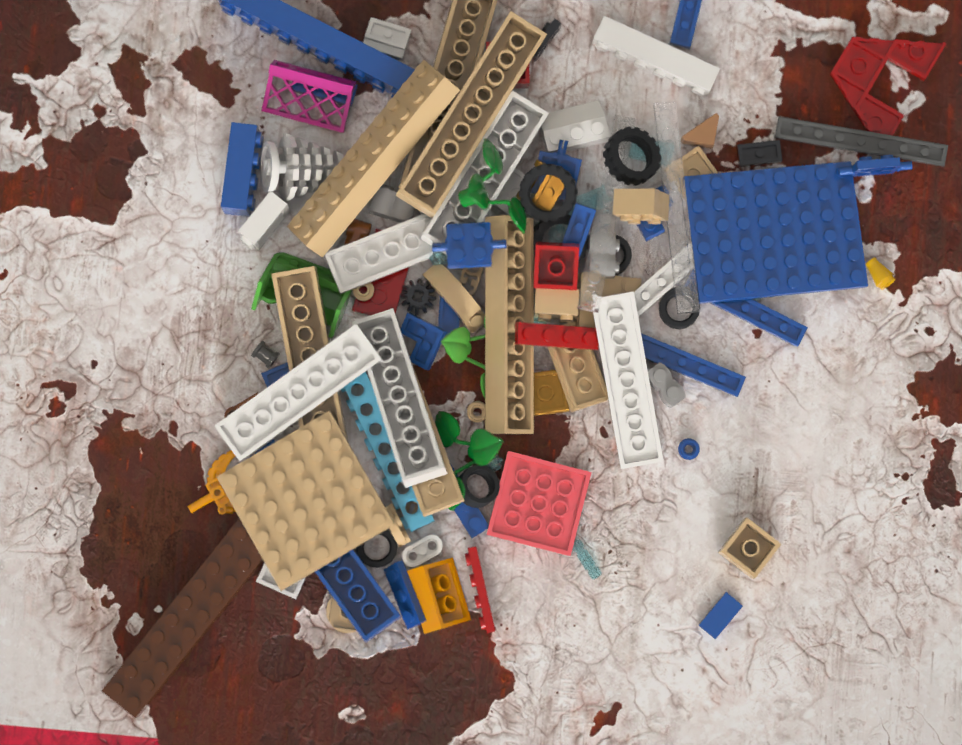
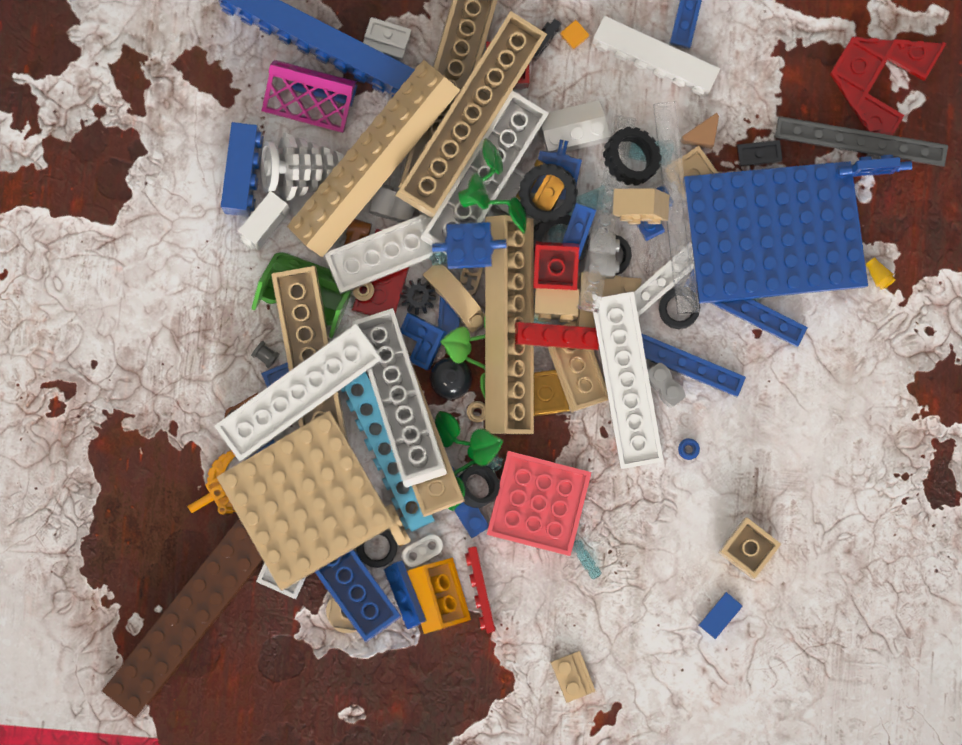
(450, 379): none -> black cylinder
(573, 676): none -> tan plate
(574, 34): none -> light orange tile

